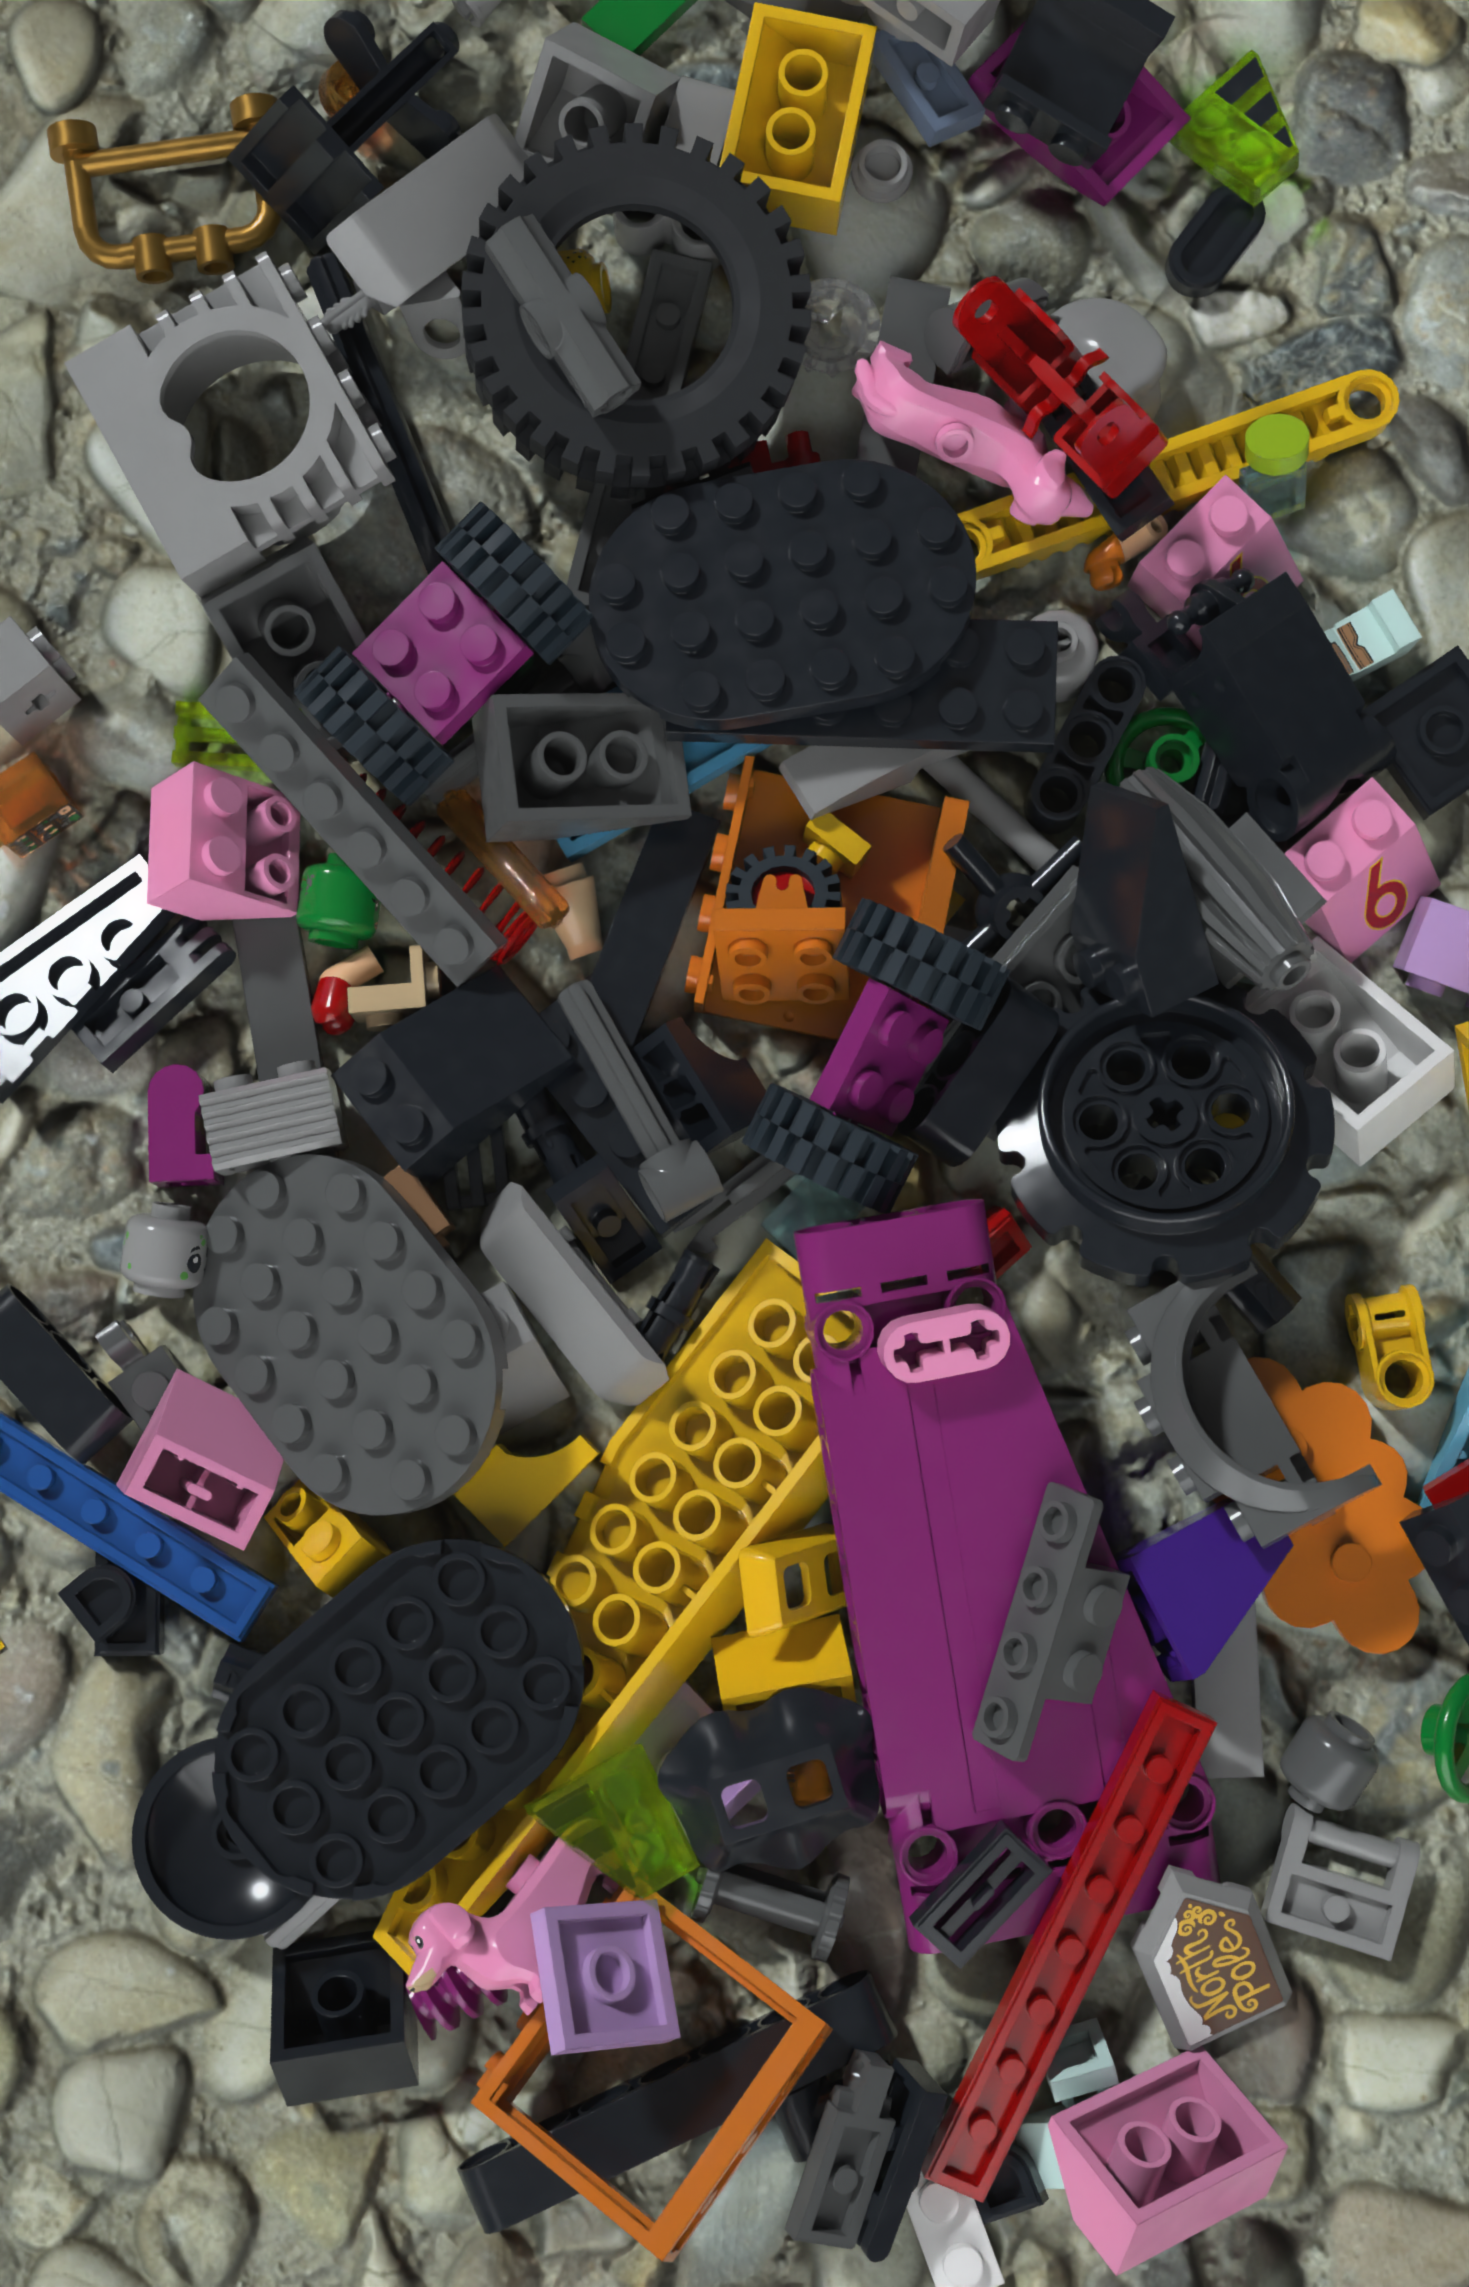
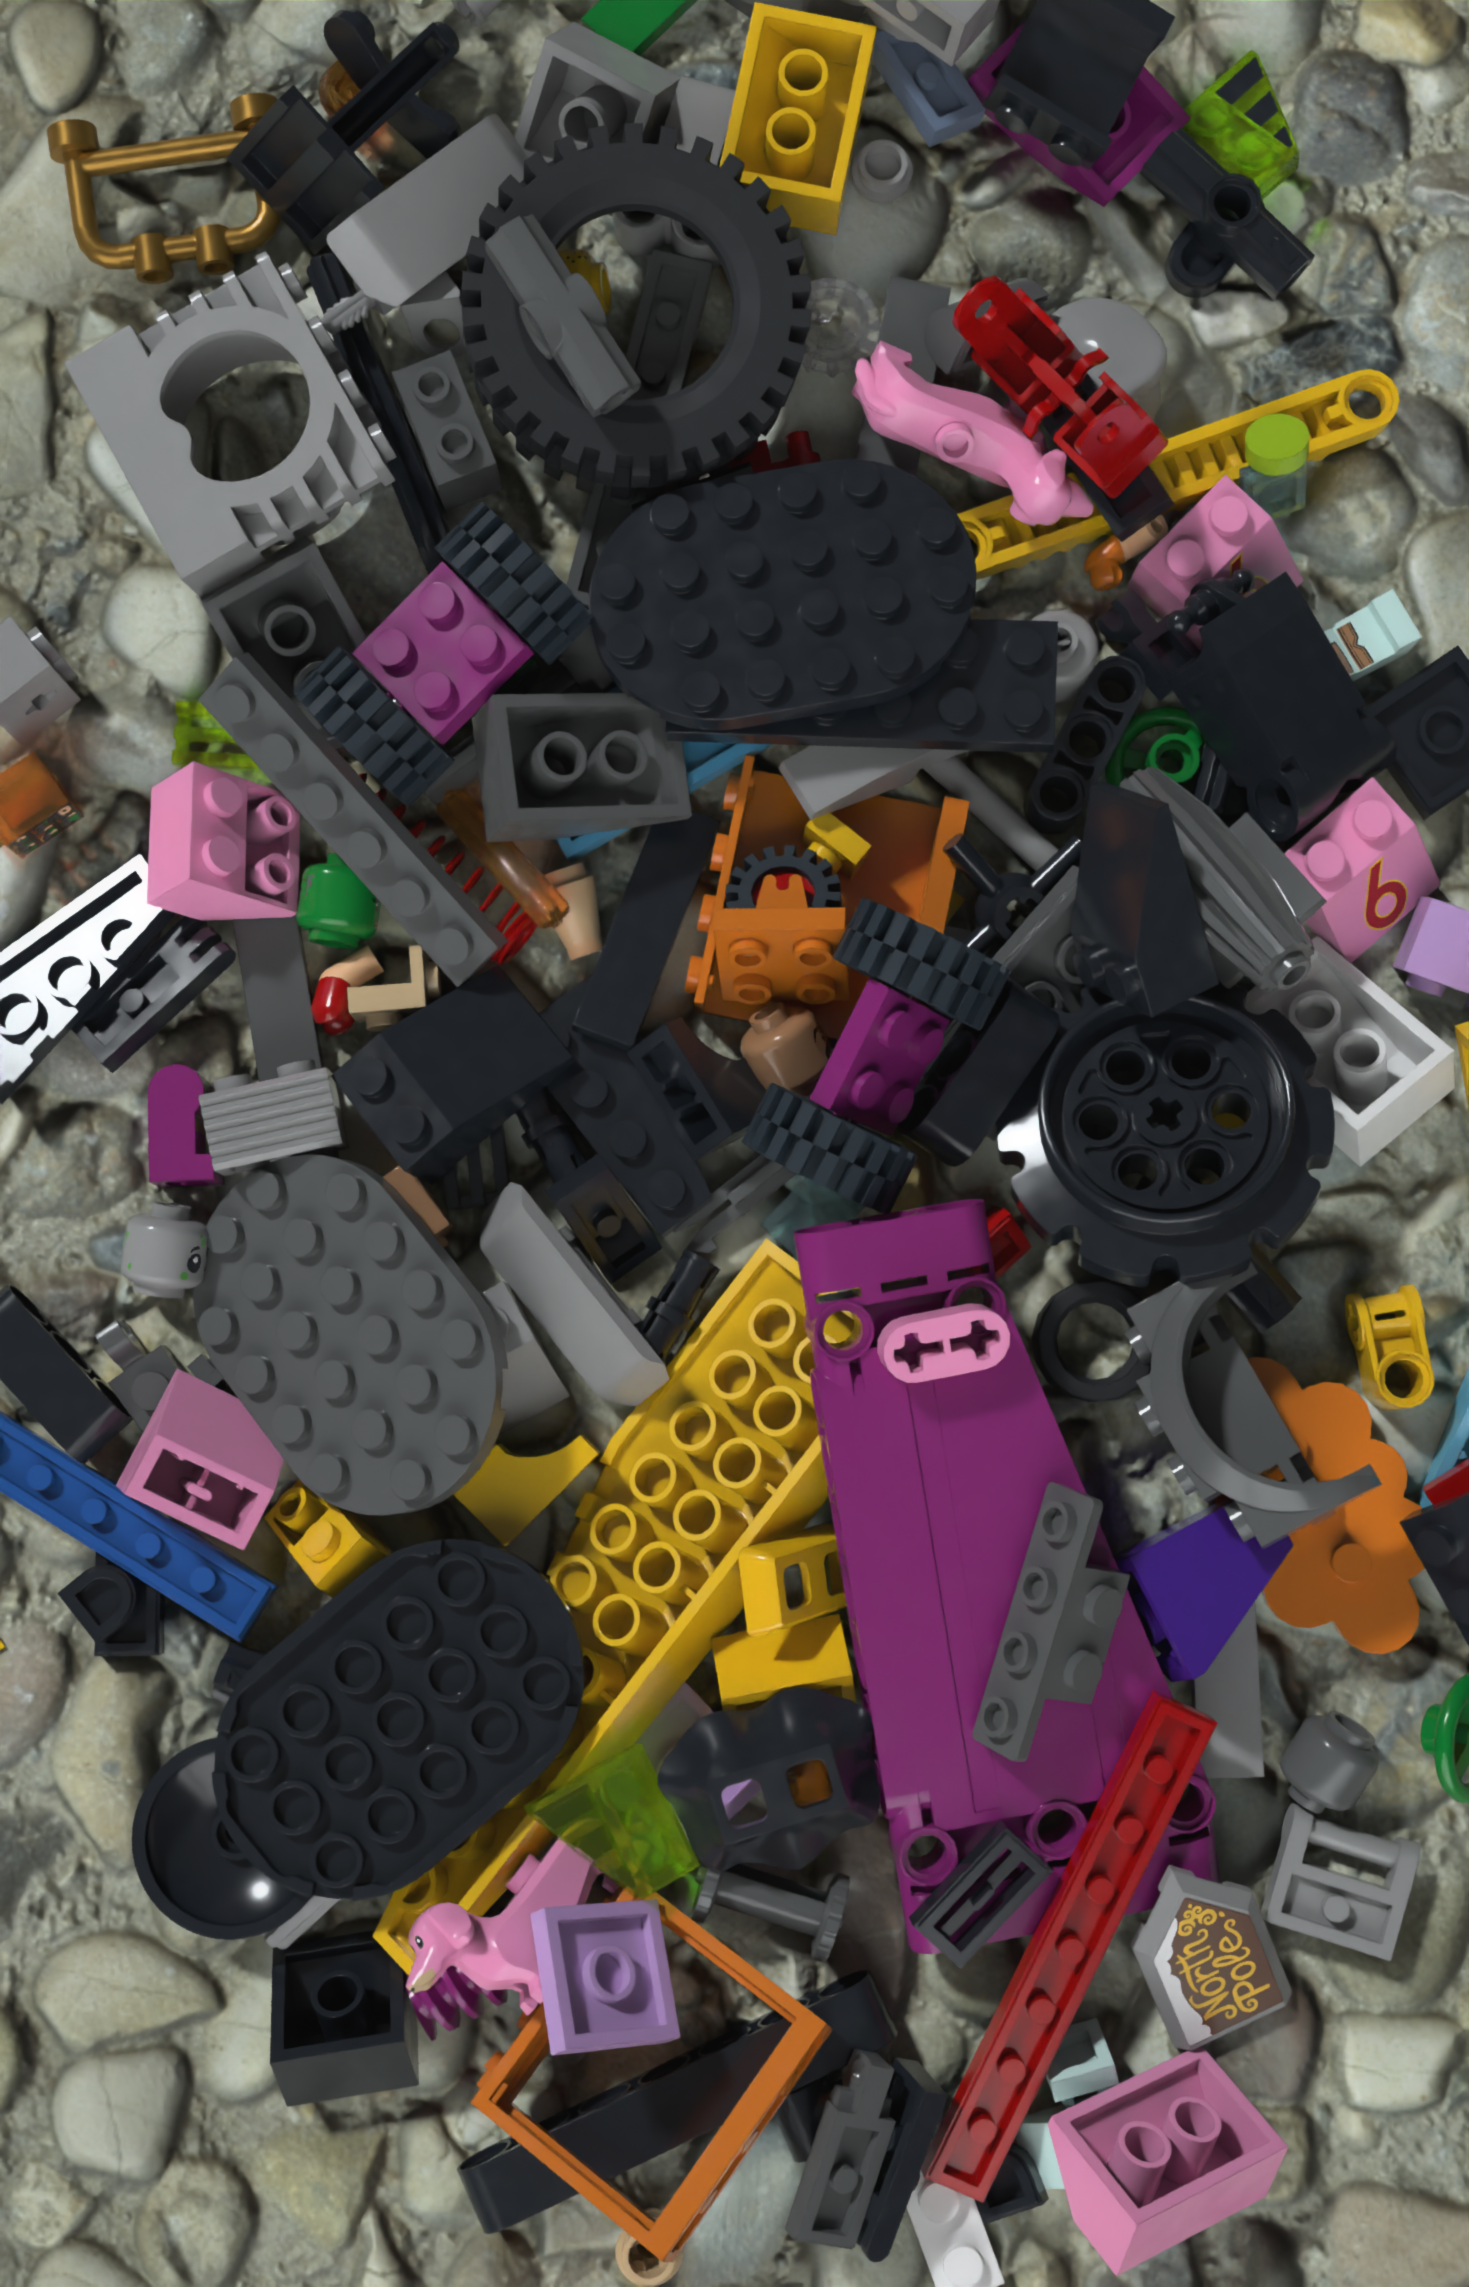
(206, 1371): none -> dark grey piece
(447, 430): none -> dark grey brick
(639, 2263): none -> tan cone
(675, 1171): dark grey axle -> none
(786, 1047): none -> medium nougat head
(1046, 1345): none -> black tyre
(1199, 185): none -> black piece

